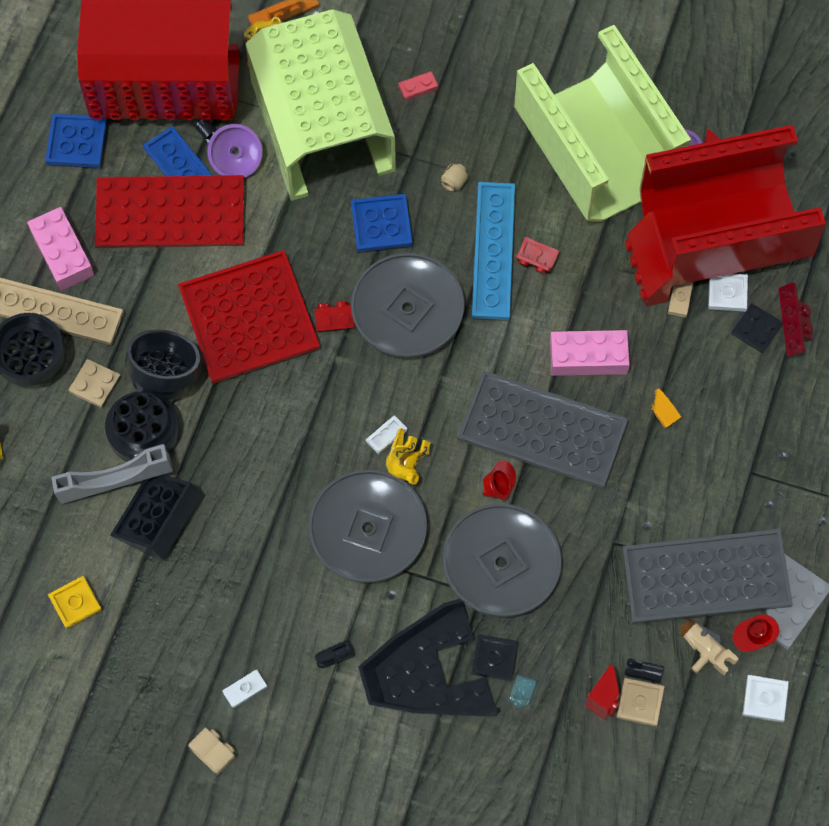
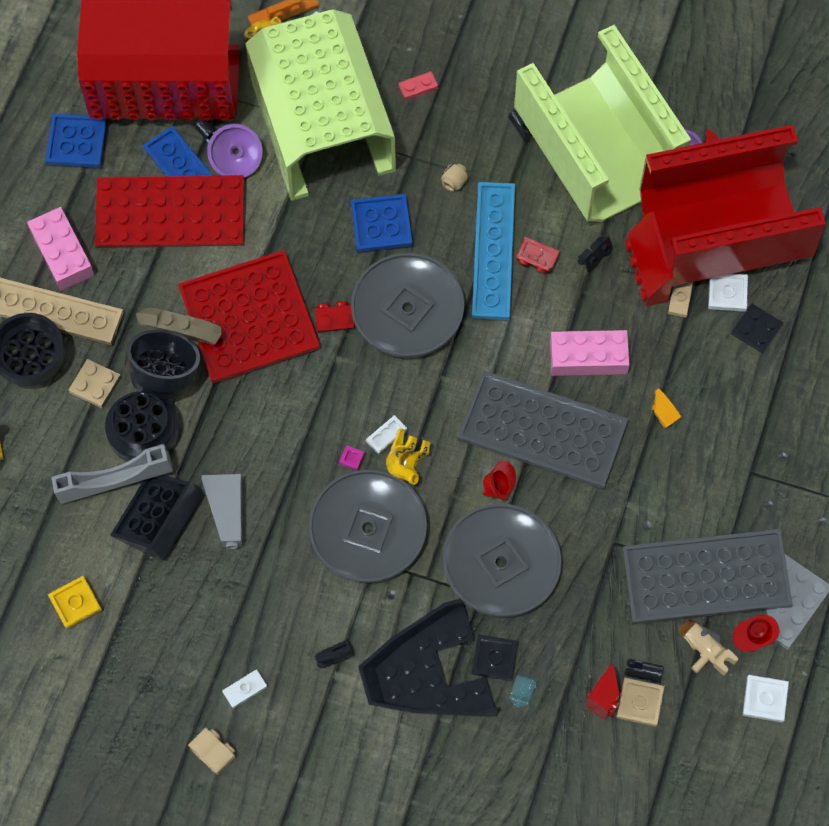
(188, 326): none -> dark tan brick
(225, 501): none -> light grey slope
(351, 458): none -> dark pink plate
(519, 124): none -> black hinge
(600, 248): none -> black hinge
(795, 320): dark red bracket -> none

